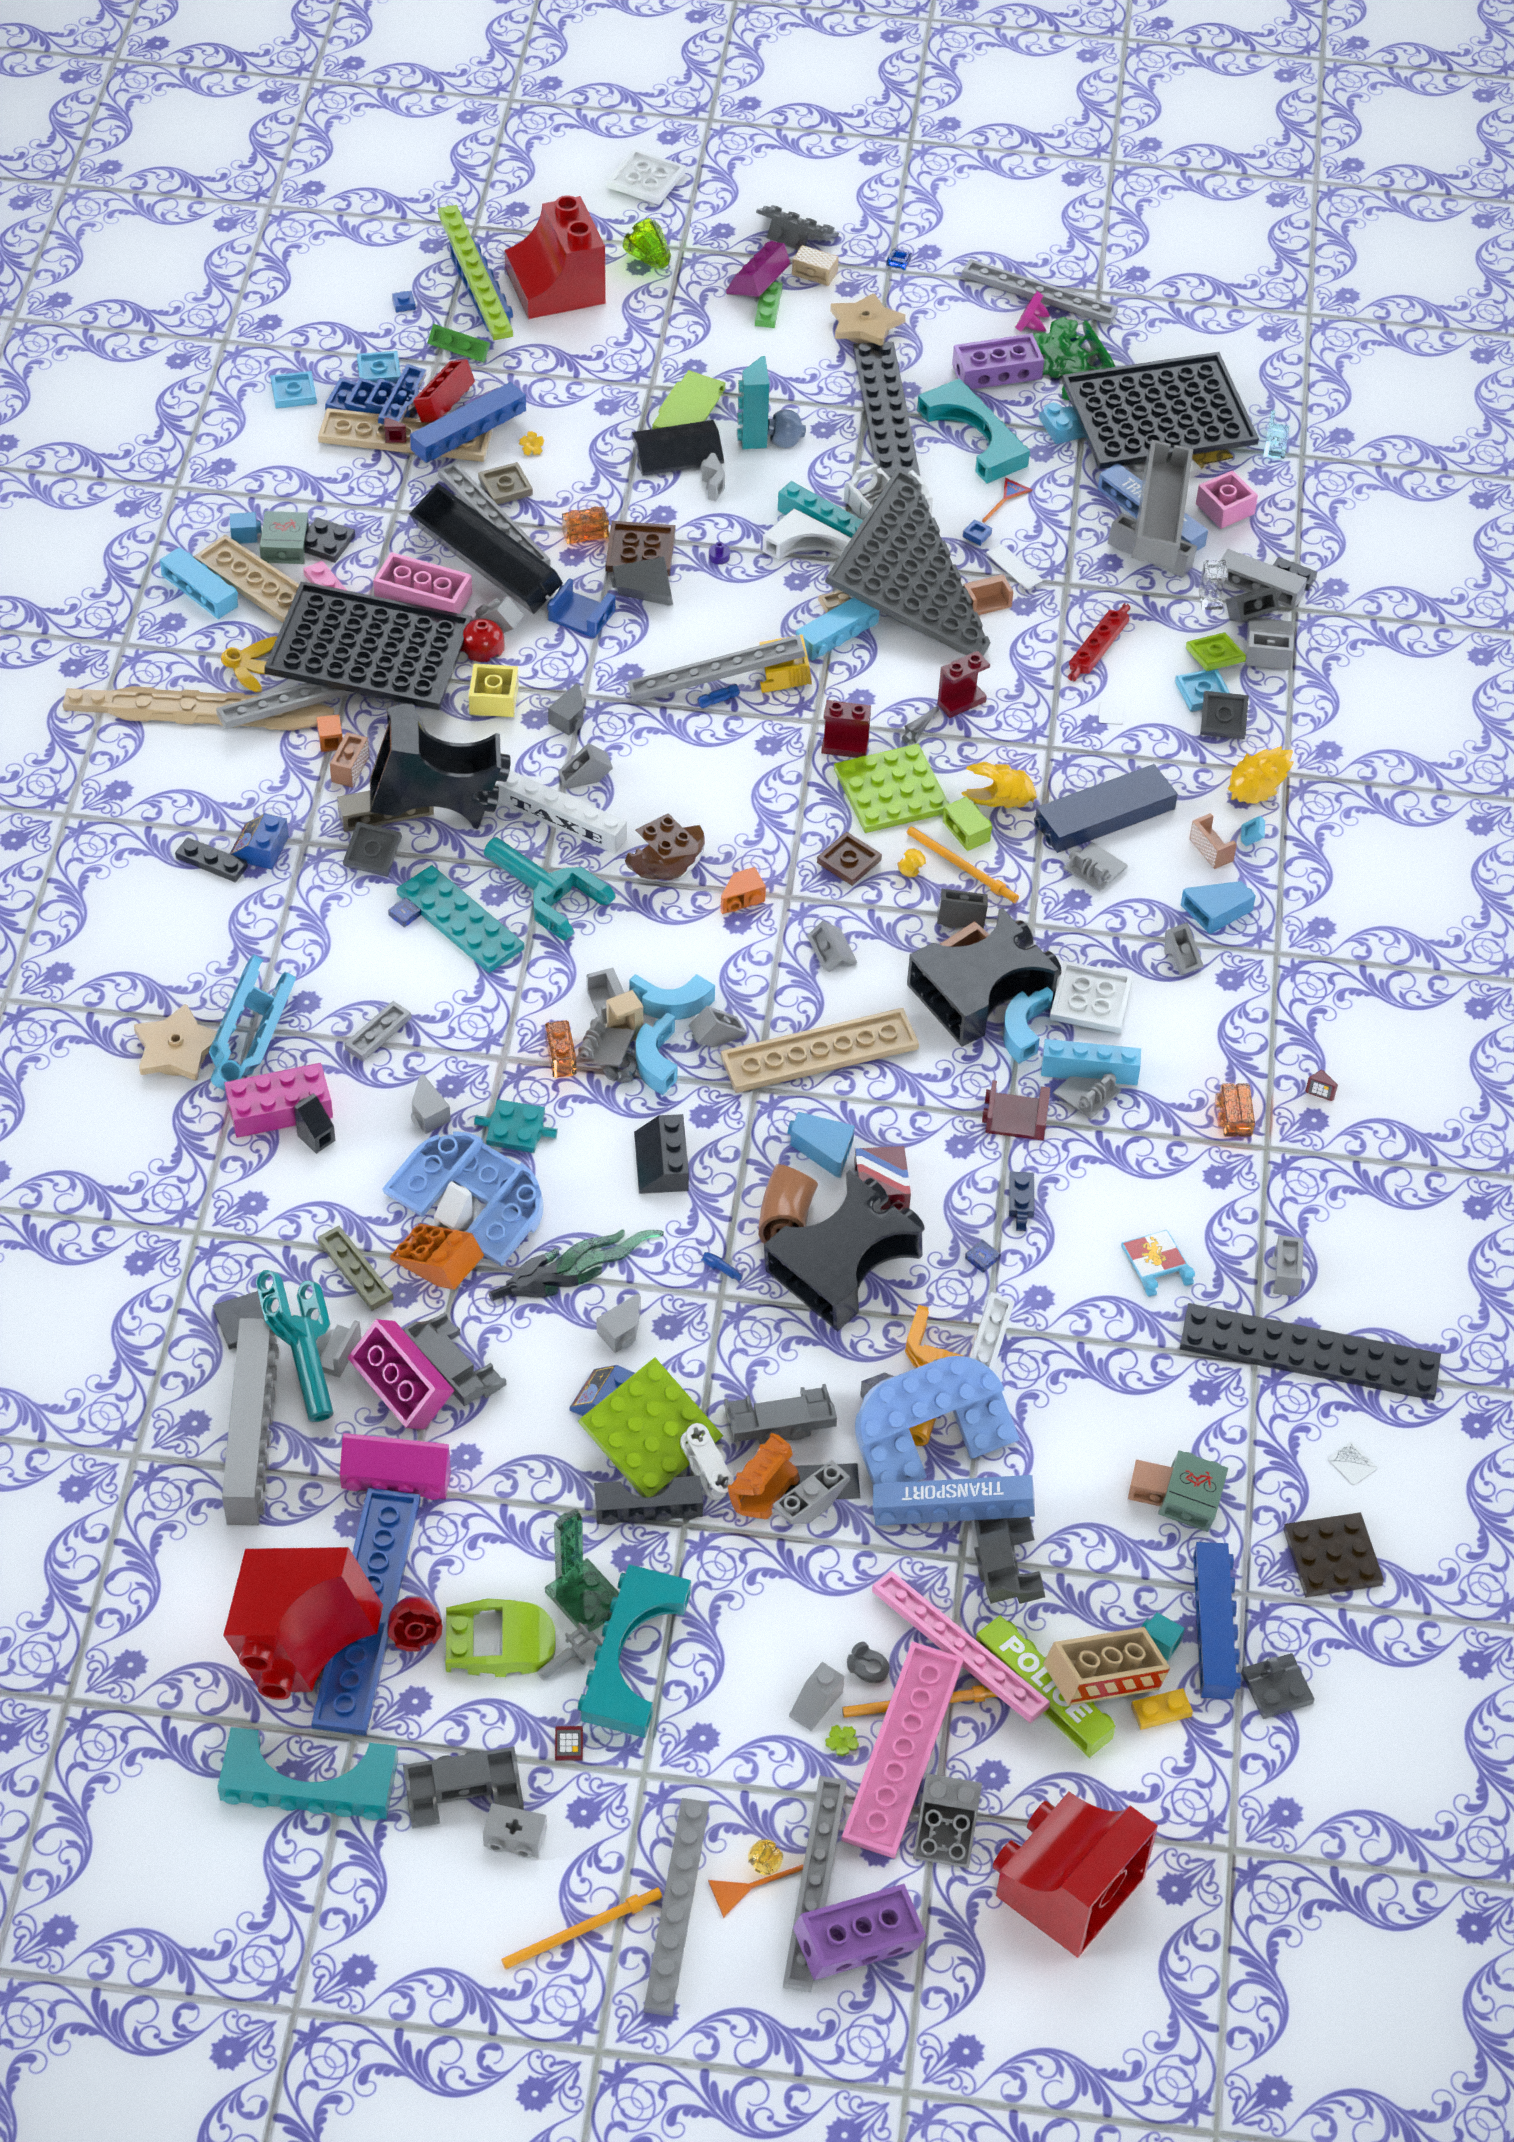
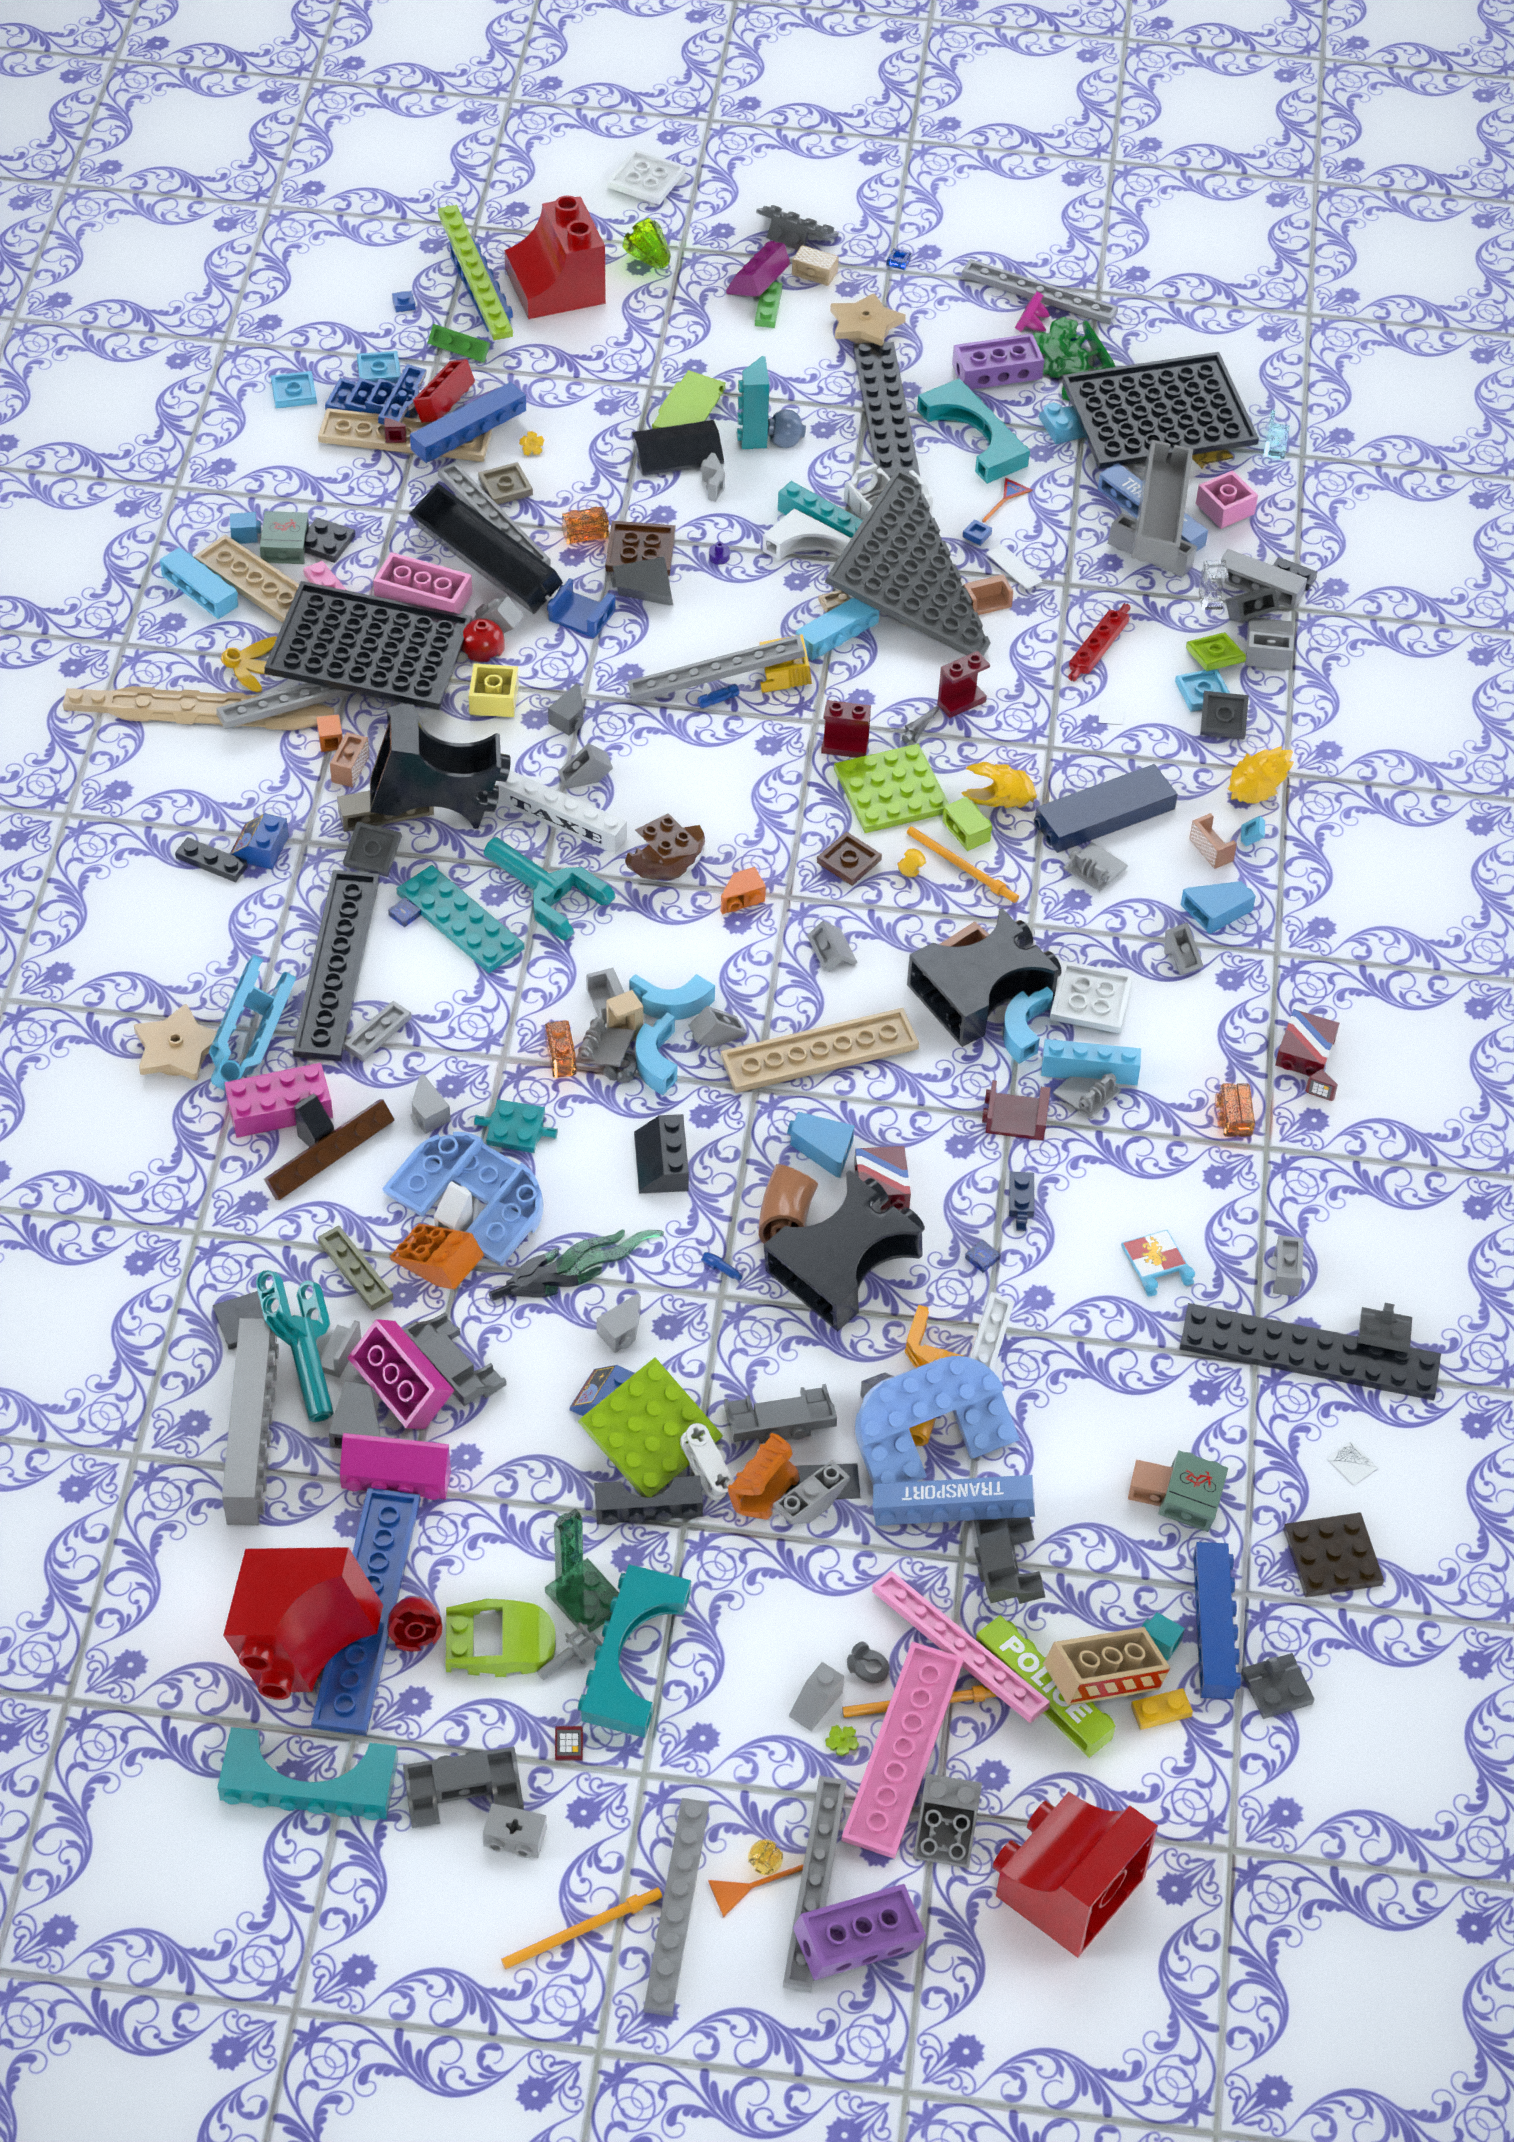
(329, 1149): none -> reddish brown plate
(336, 966): none -> plate
(354, 1414): none -> slope
(961, 908): dark grey brick -> none
(1306, 1043): none -> panel
(1385, 1328): none -> dark grey hinge

